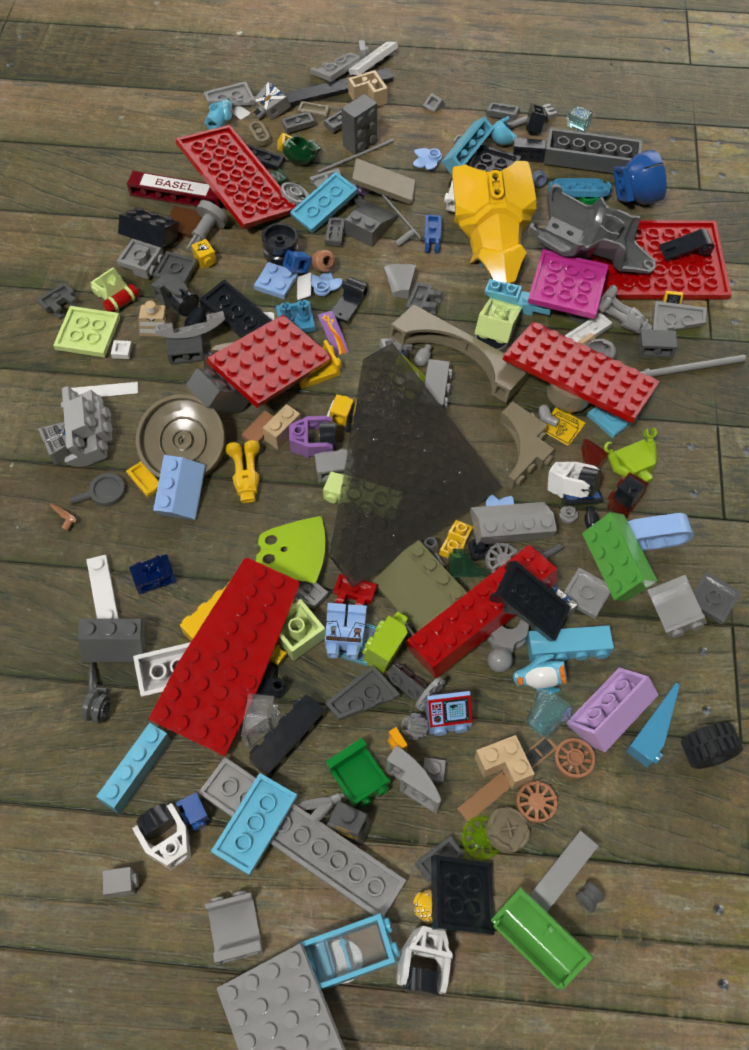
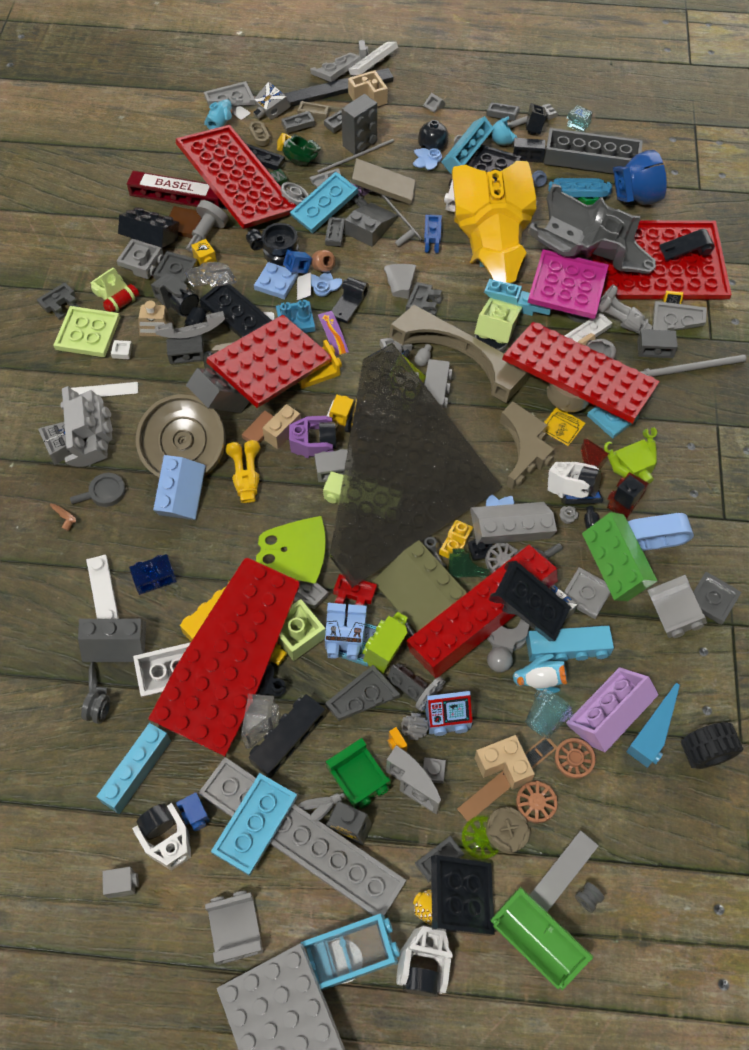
(143, 479): yellow tile -> none
(210, 273): none -> clear slope
(254, 239): none -> black wheel
(433, 135): none -> black cylinder
(545, 416): light grey arm -> none

